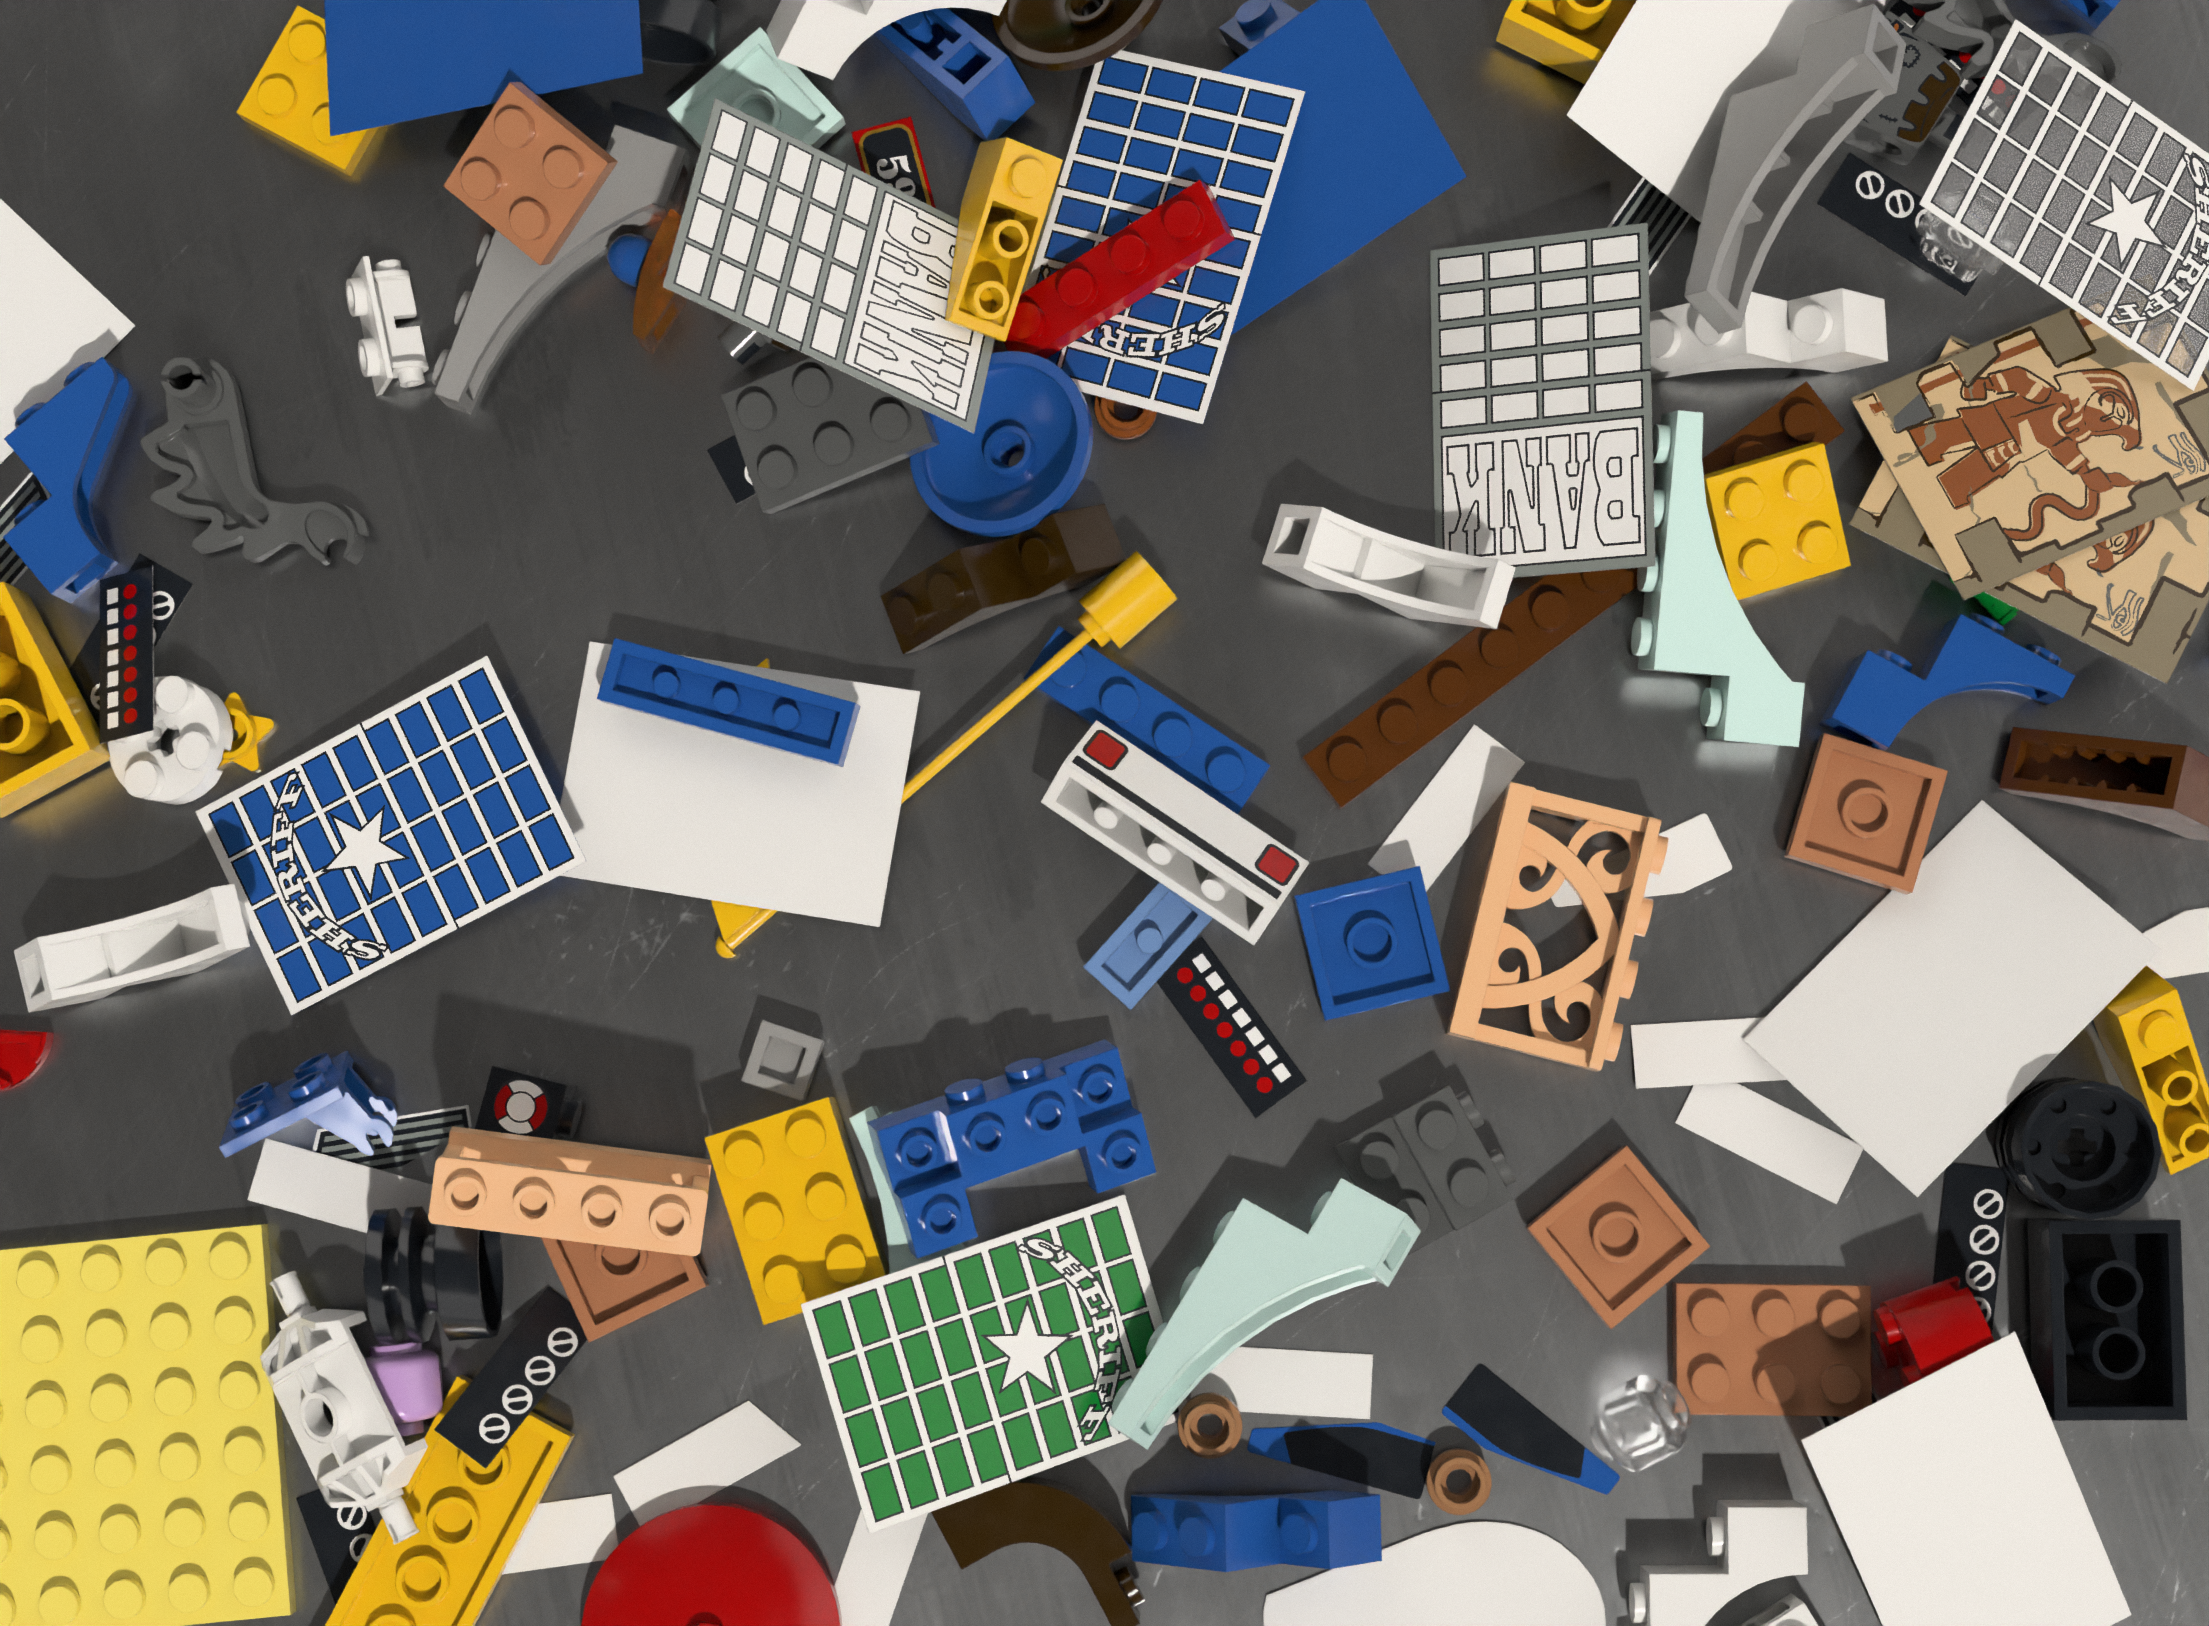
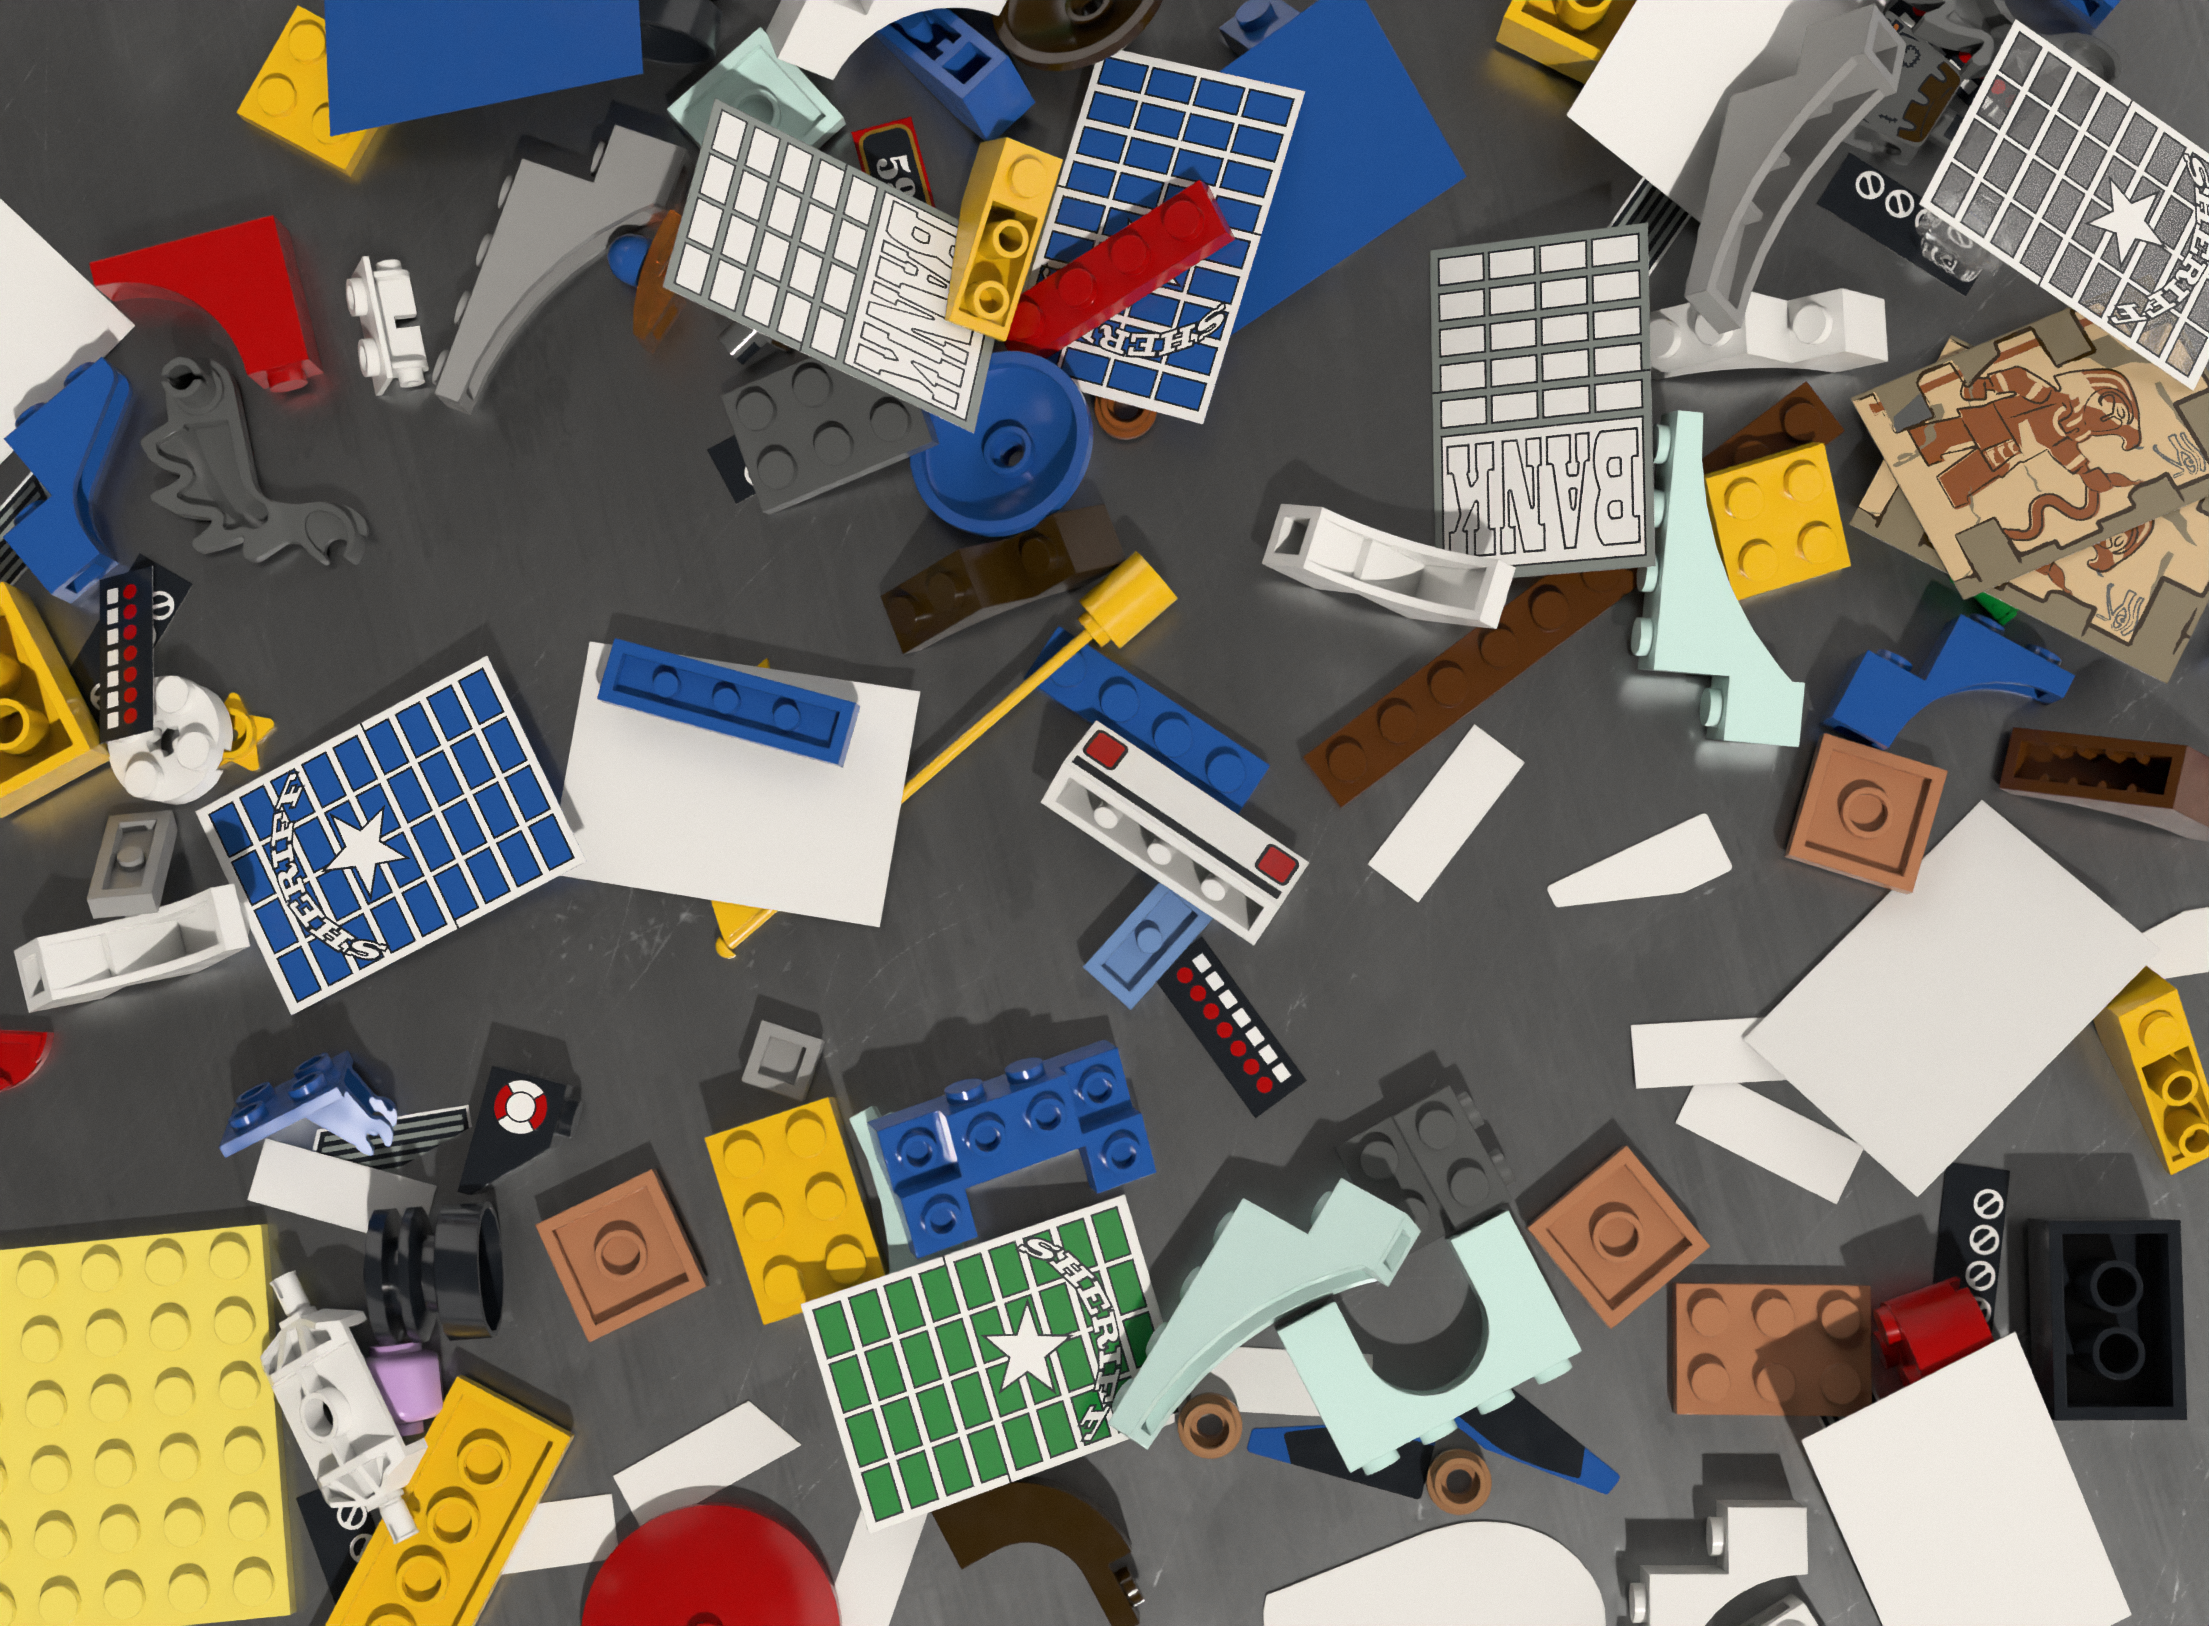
(132, 864): none -> light grey plate
(242, 280): none -> red arch
(514, 1379): black sticker -> none
(530, 173): nougat plate -> none
(571, 1191): light nougat fence -> none
(1257, 1531): blue arch -> none
(1372, 943): blue plate -> none
(1519, 1340): none -> light aqua arch
(1521, 845): light nougat fence -> none
(1640, 1422): clear head -> none
(2115, 1154): black wheel -> none

